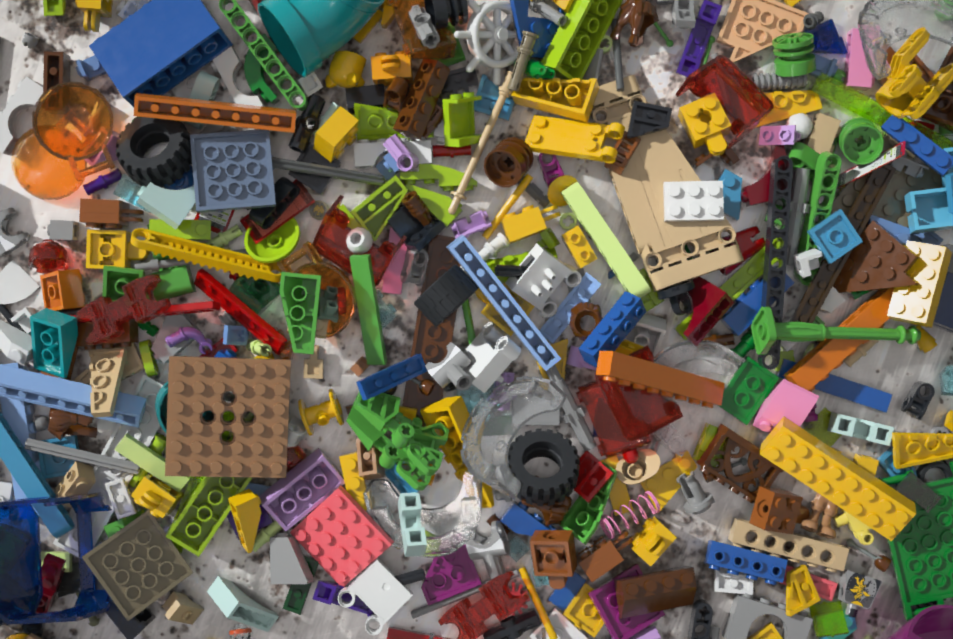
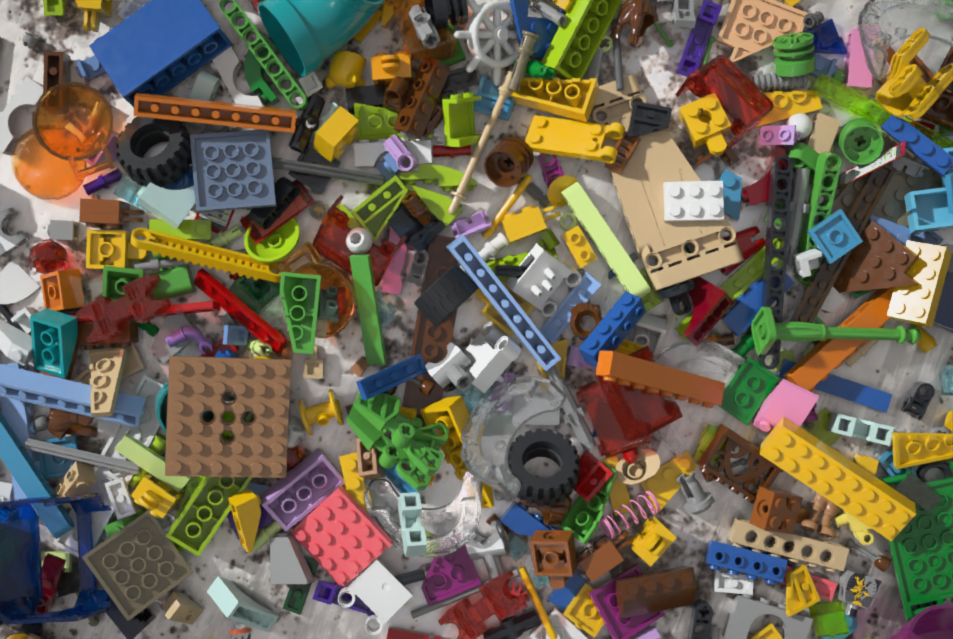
(149, 362): lime beam -> none
(468, 321): bright green bar -> none

